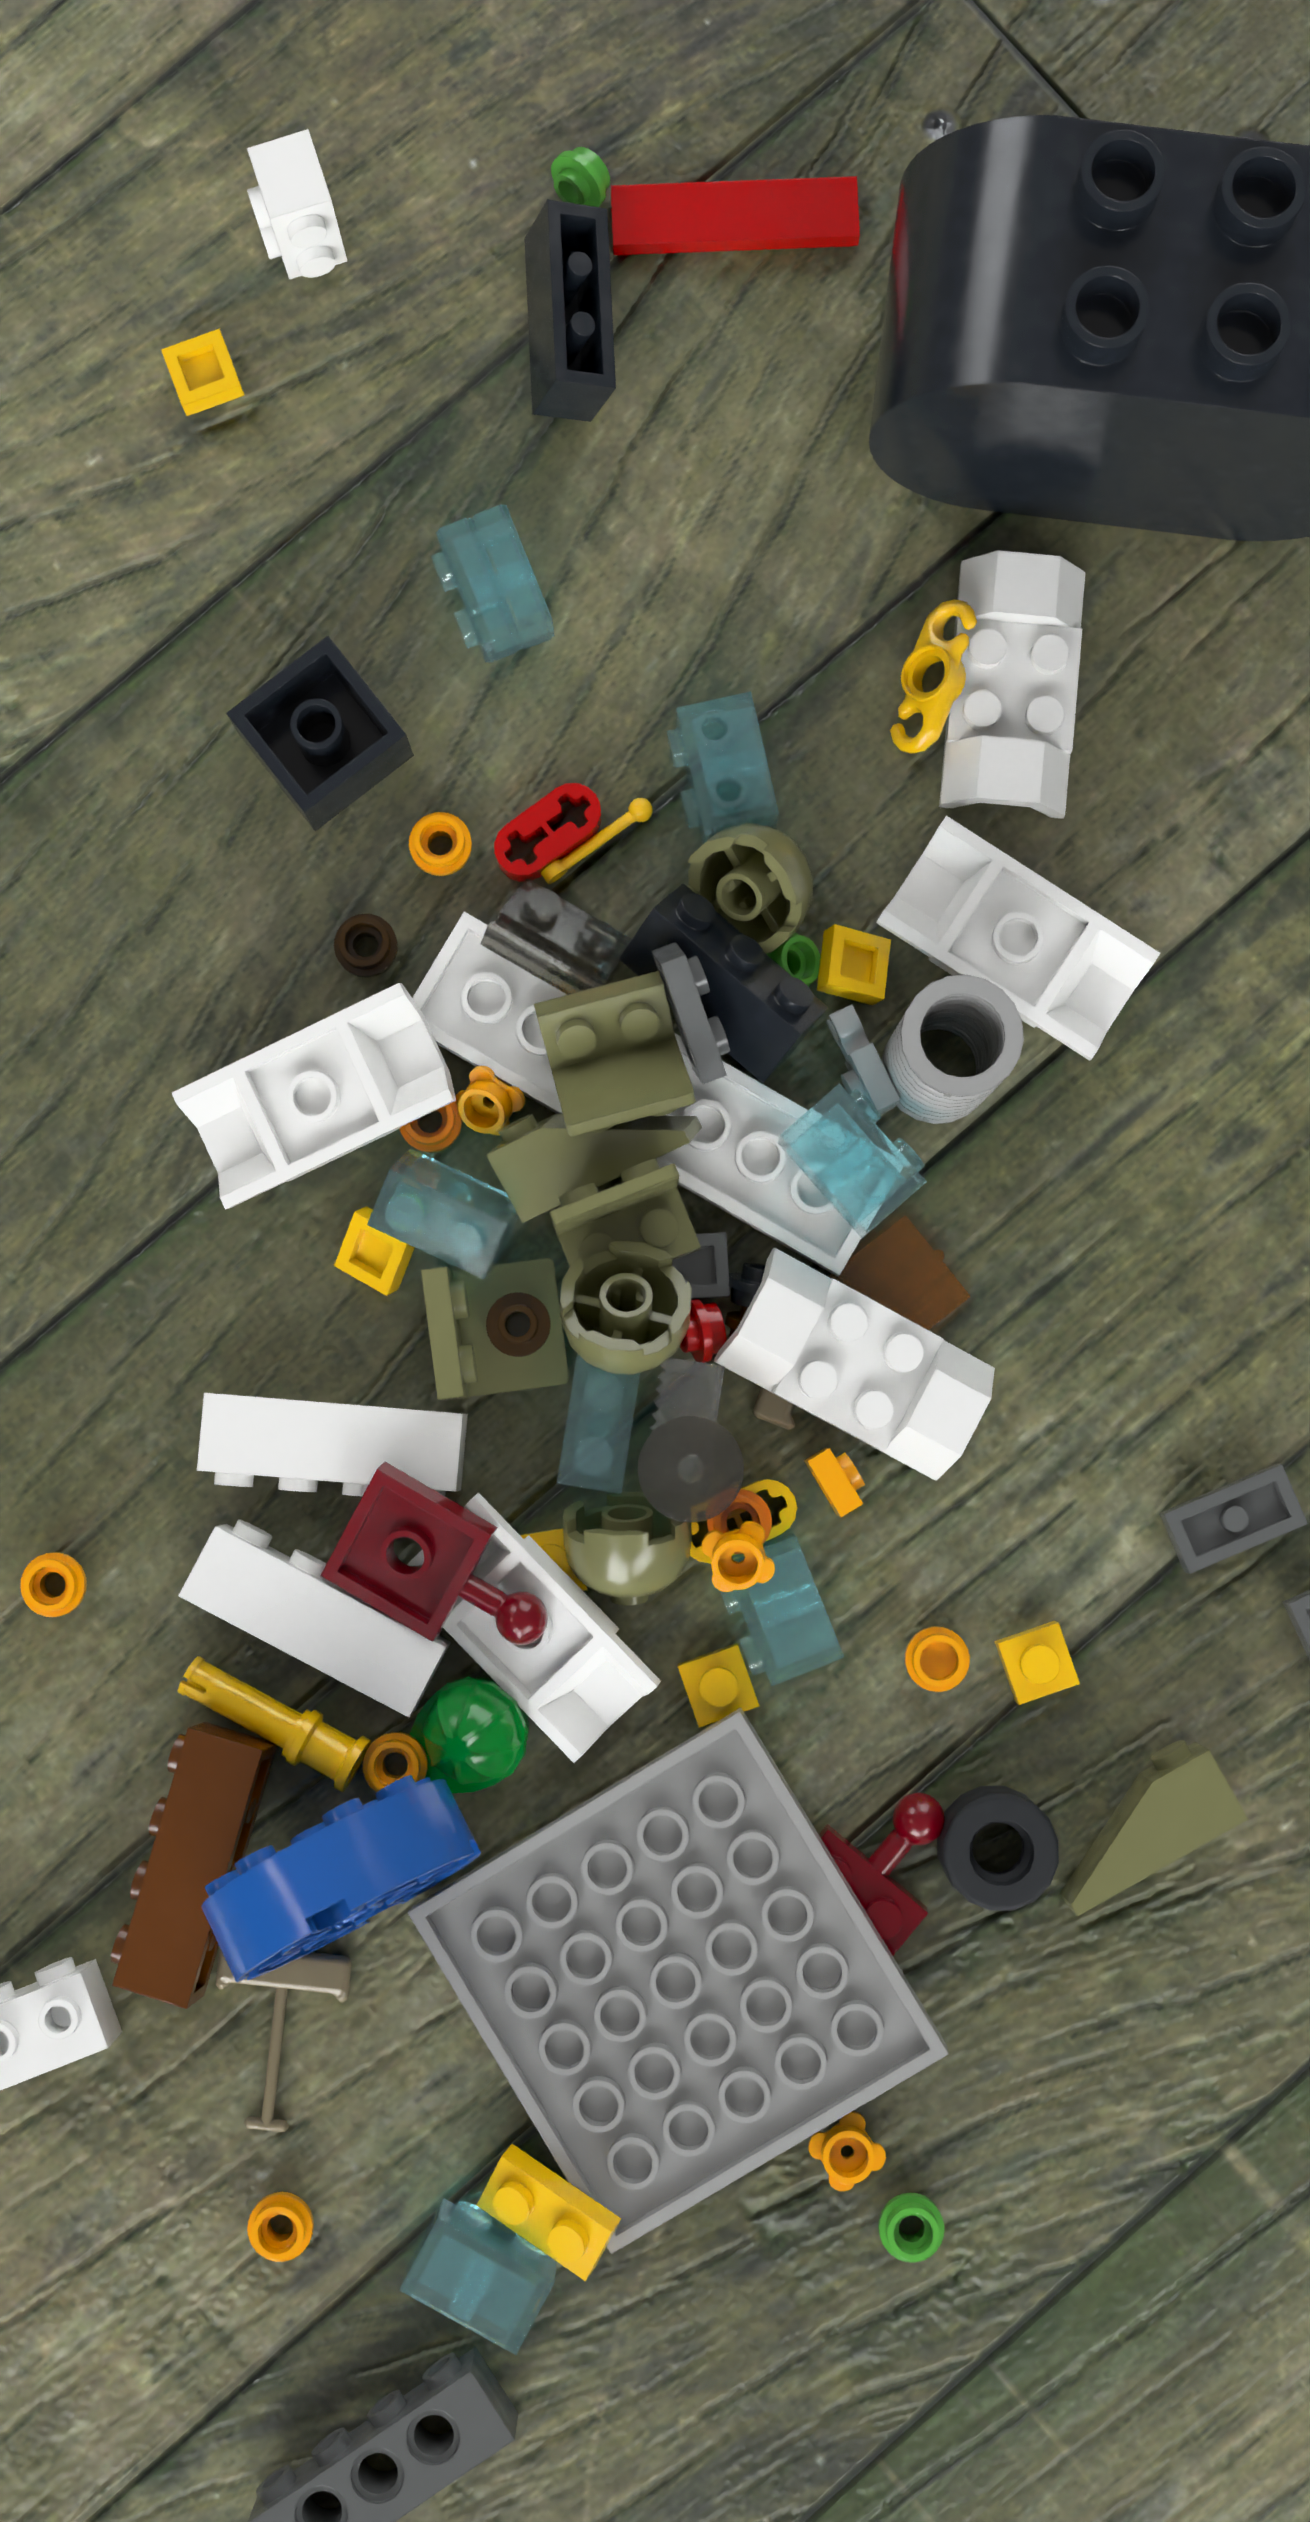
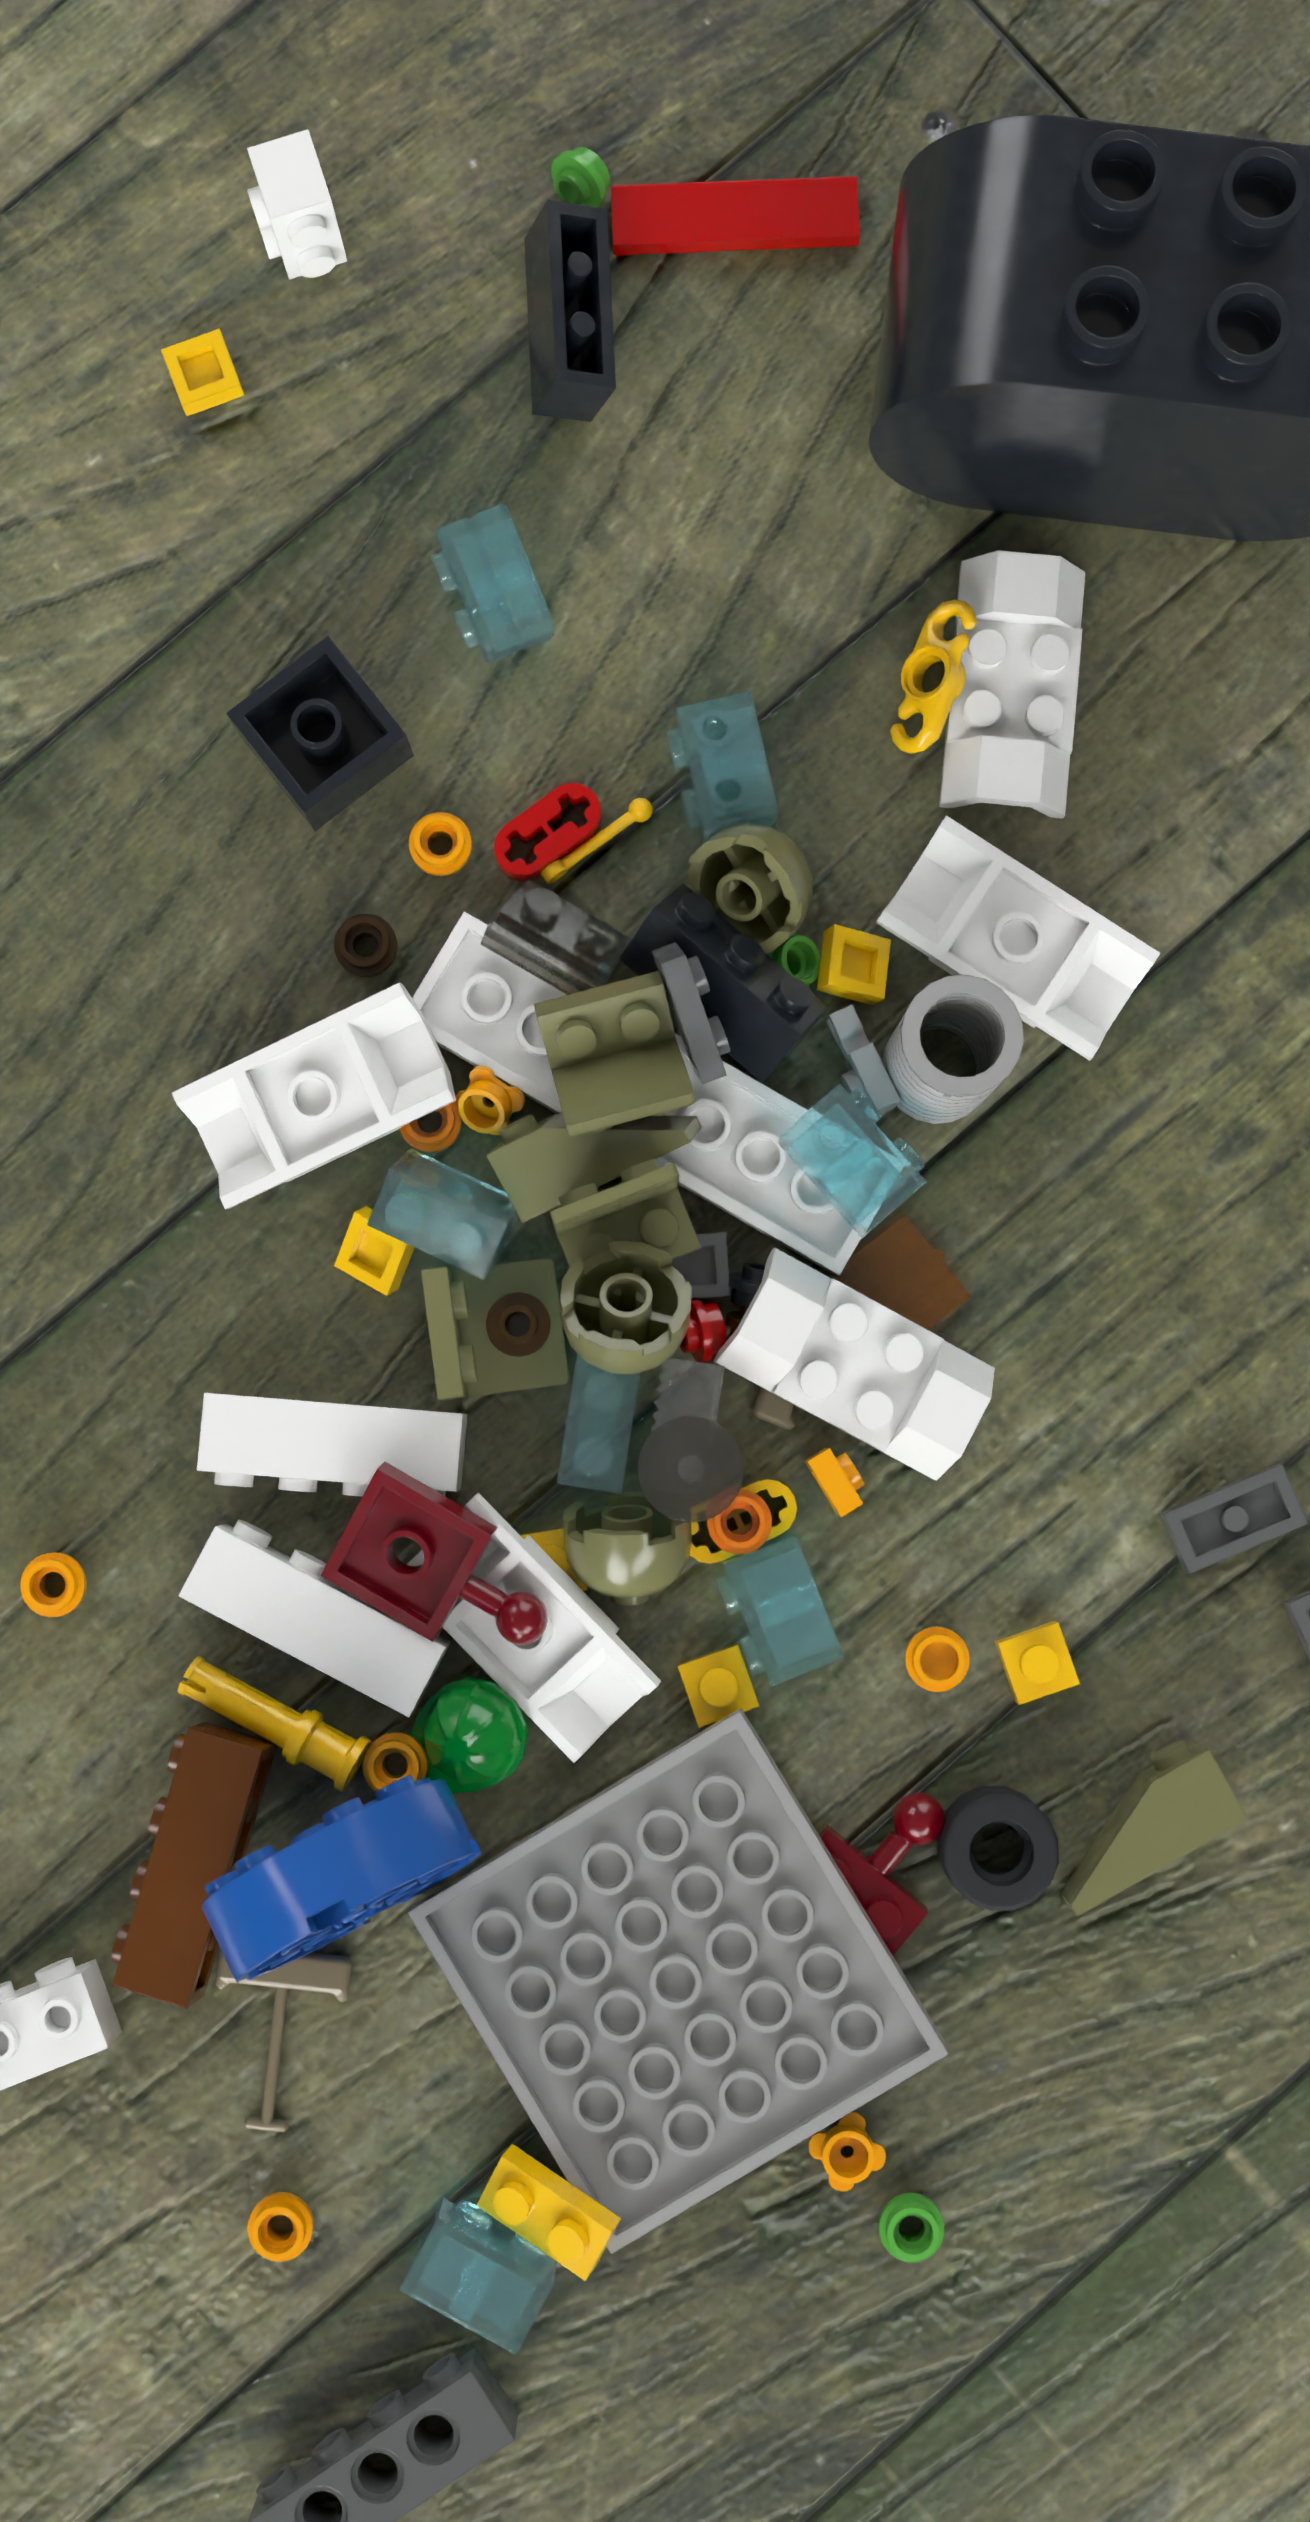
(735, 1575): light orange plate -> none

